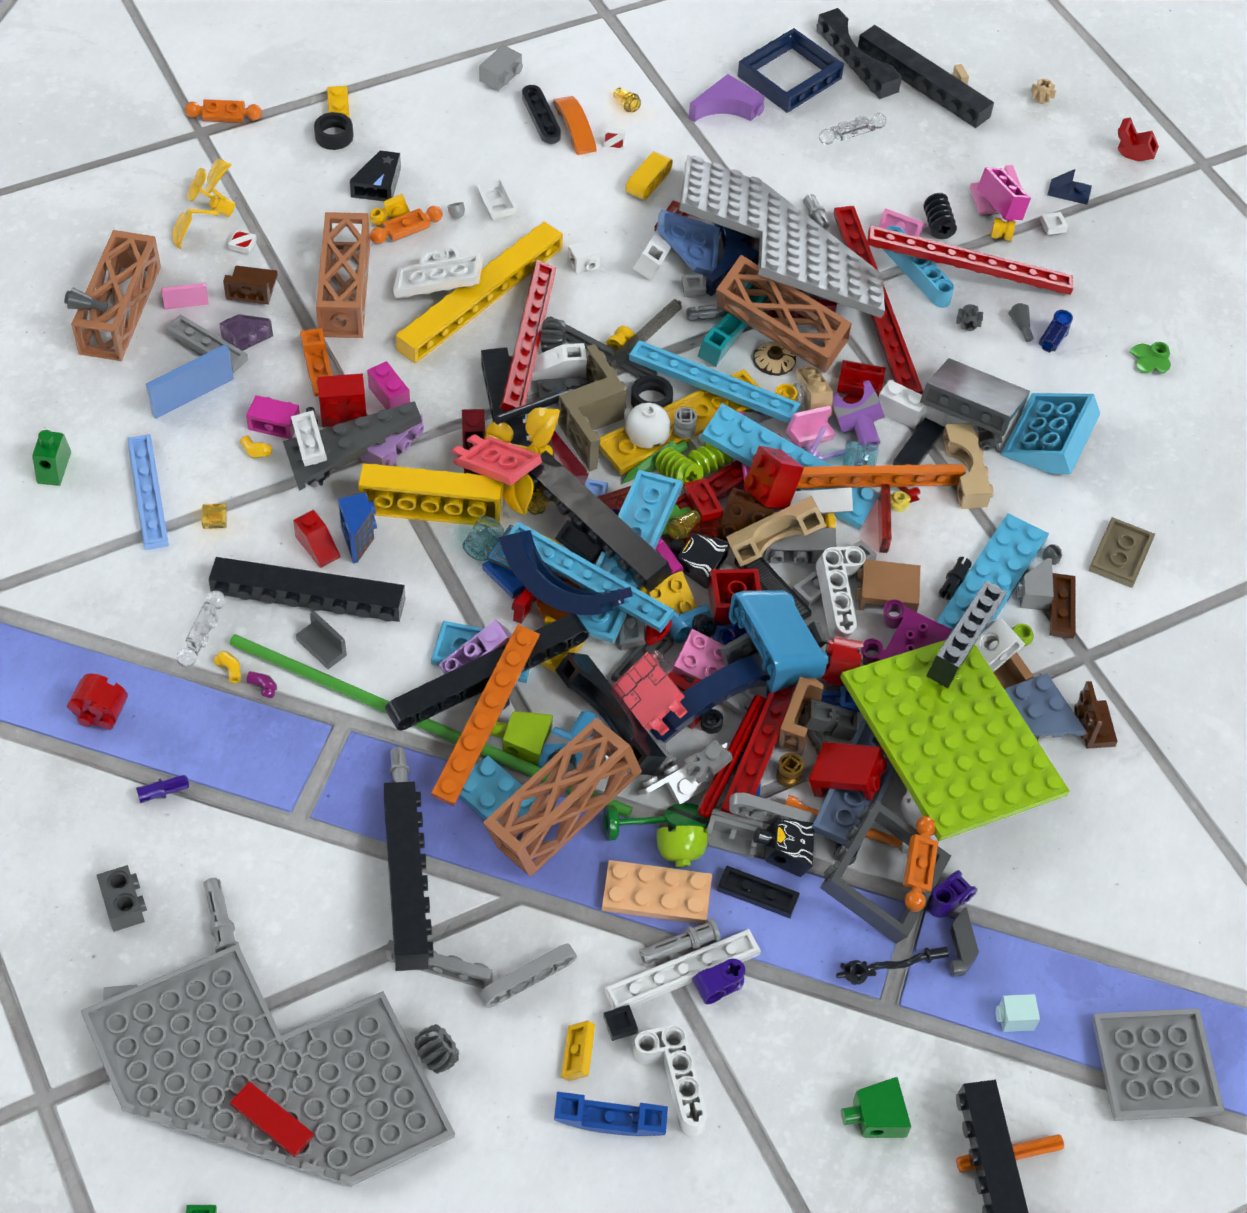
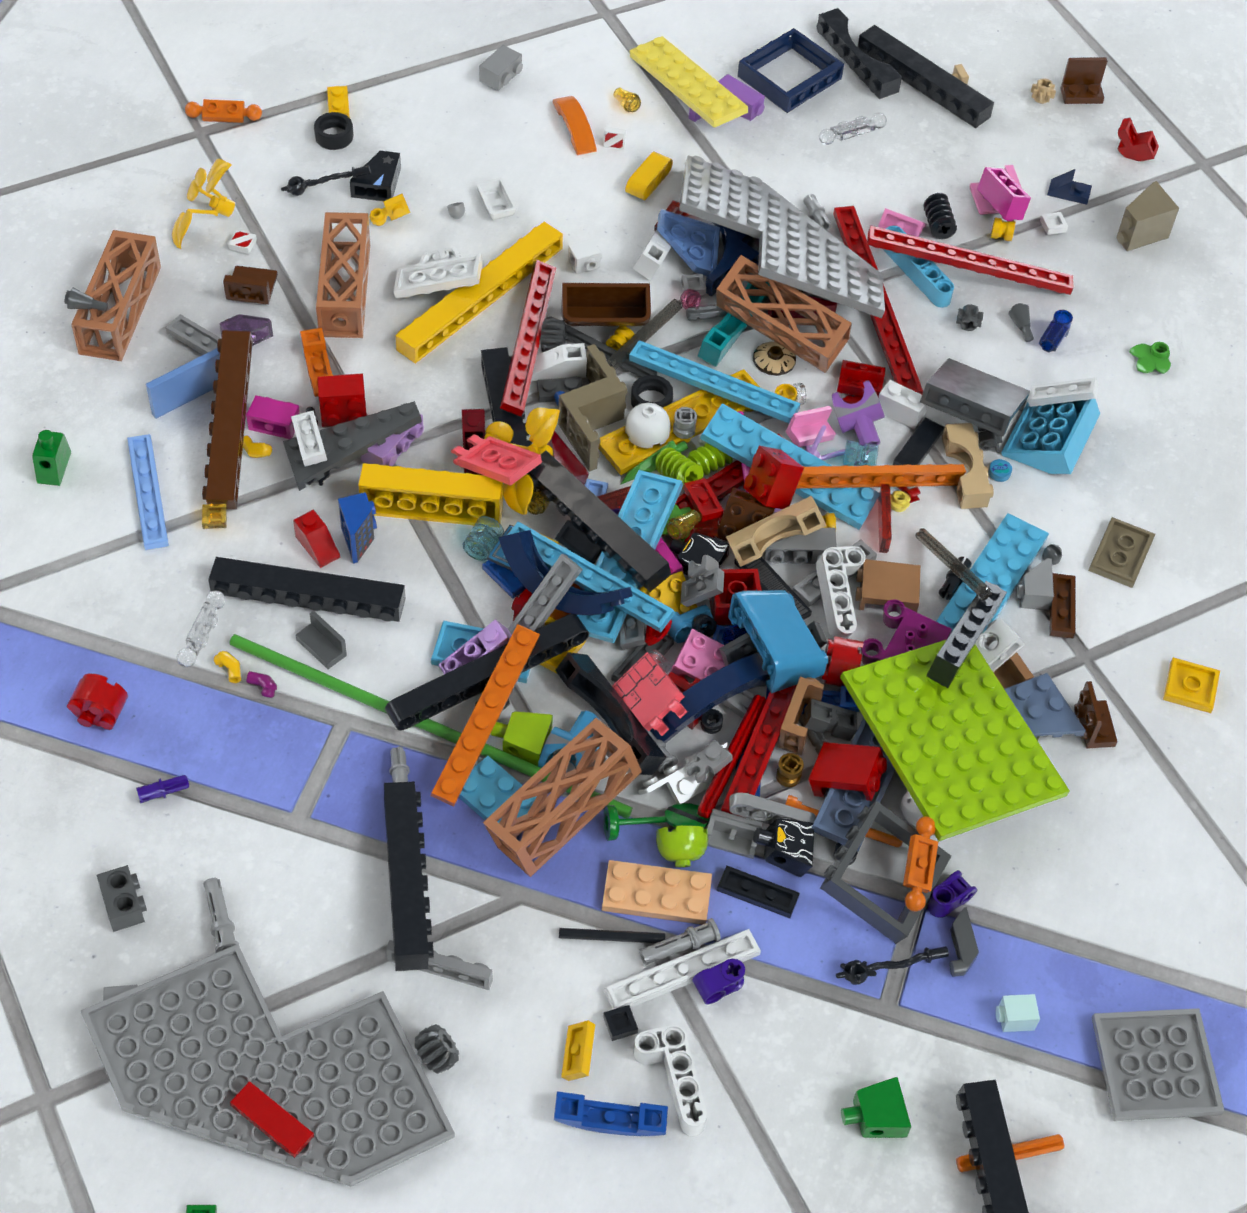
(185, 296): bright pink panel -> none
(229, 418): none -> reddish brown brick
(297, 185): none -> black piece
(387, 386): dark pink brick -> none
(406, 224): orange plate -> none
(526, 409): black bar -> none
(528, 975): light grey beam -> none
(541, 114): black plate -> none
(547, 594): none -> light grey plate
(606, 304): none -> reddish brown windscreen
(611, 935): none -> black bar
(688, 81): none -> light yellow plate
(690, 298): none -> clear pink plate
(705, 581): none -> light grey plate
(817, 389): tan slope -> none
(828, 499): white tile -> none
(954, 564): none -> clear smoke axle
(1000, 470): none -> dark azure tile
(1024, 632): lime plate -> none
(1063, 392): none -> white plate
(1083, 80): none -> reddish brown bracket
(1147, 218): none -> dark tan slope
(1191, 685): none -> yellow tile

